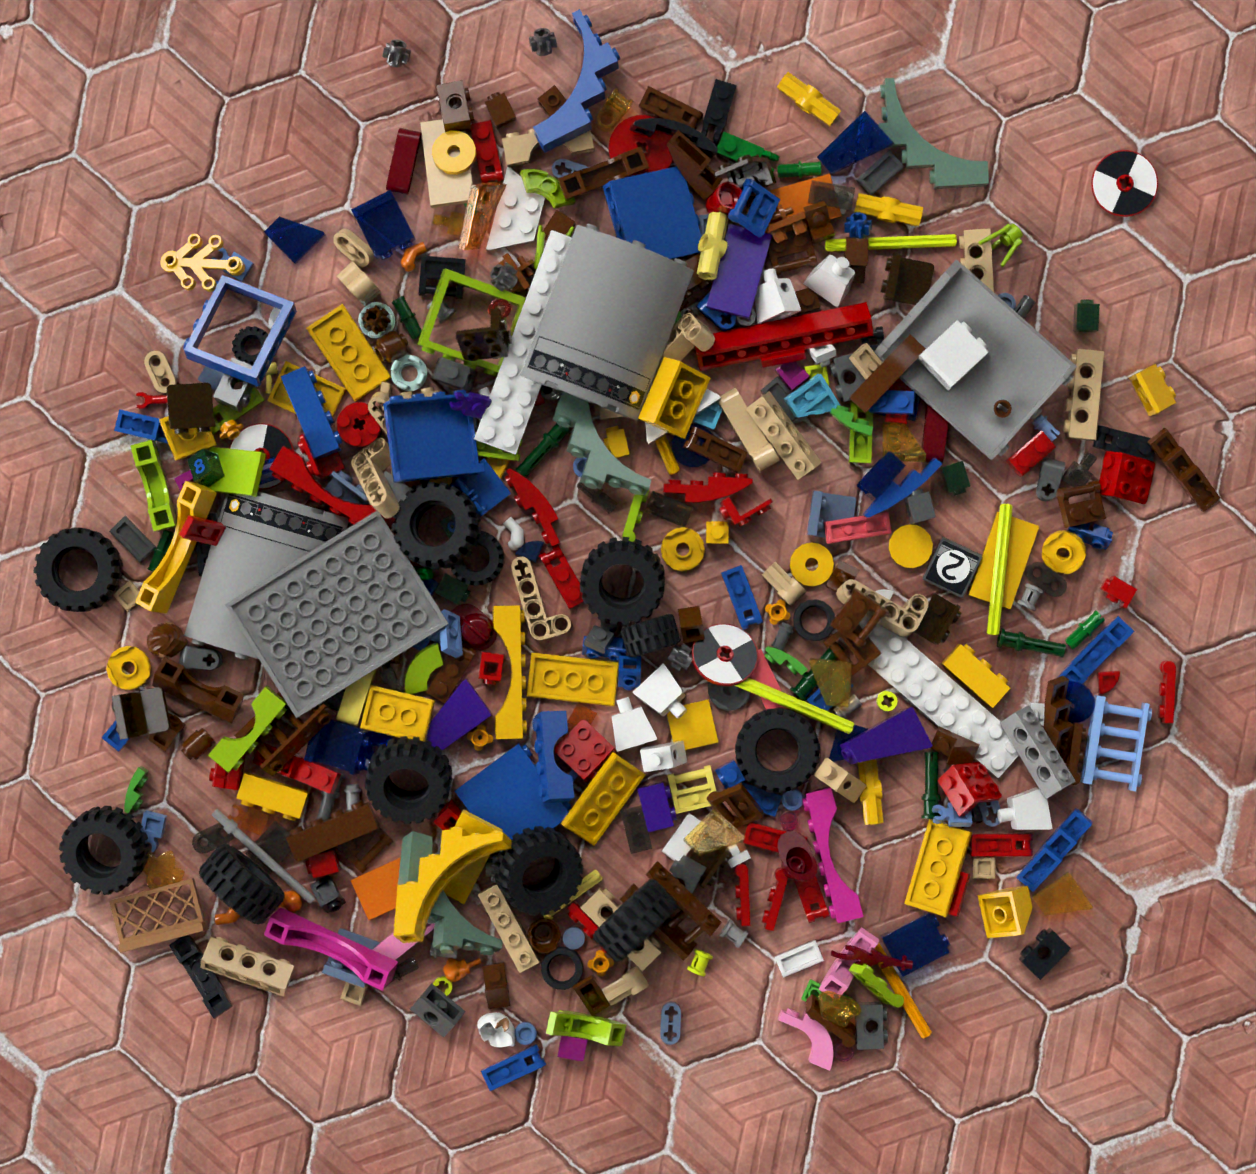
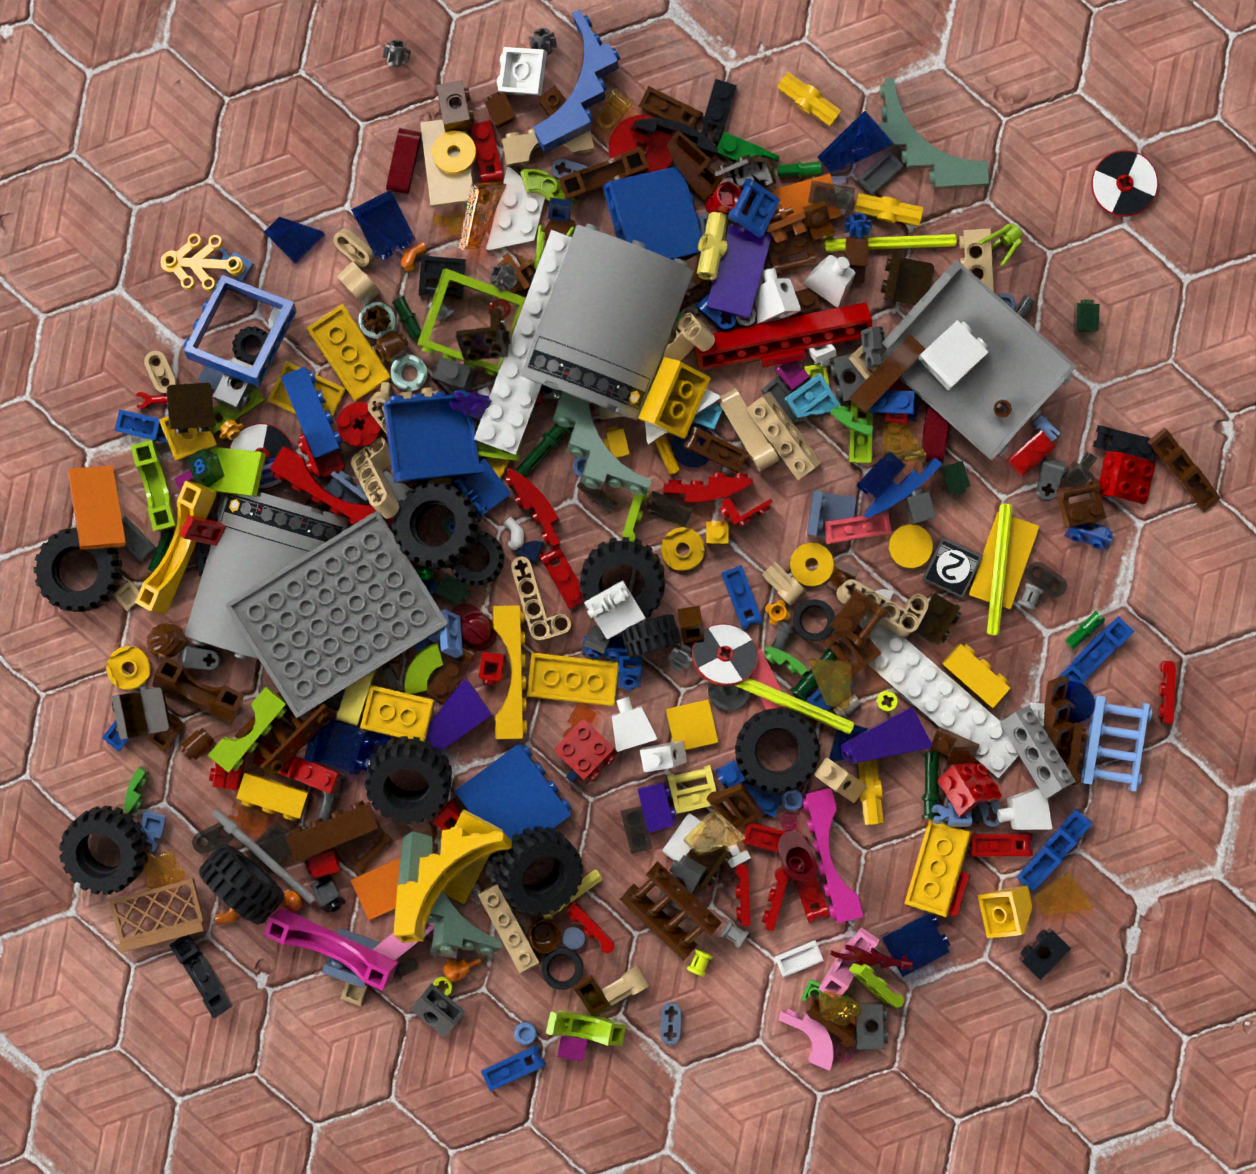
(96, 507): none -> orange tile
(253, 976): tan brick -> none
(272, 370): light yellow hand -> none
(352, 794): light grey pin -> none
(486, 738): light orange plate -> none
(496, 985): reddish brown slope -> none
(496, 1029): white hair -> none
(521, 71): none -> white plate
(555, 784): blue arch -> none
(559, 209): none -> dark blue tile
(592, 907): tan brick -> none
(600, 969): light orange plate -> none
(603, 799): yellow tile -> none
(614, 610): none -> white hinge
(635, 920): black tyre -> none
(662, 693): white torso -> none
(871, 345): none -> dark grey plate
(909, 1005): light orange axle -> none
(983, 867): tan tile -> none
(1020, 641): dark green pin -> none
(1072, 543): yellow tile -> none
(1094, 362): tan brick -> none
(1107, 680): red tile -> none
(1118, 591): red brick -> none
(1153, 389): yellow slope -> none

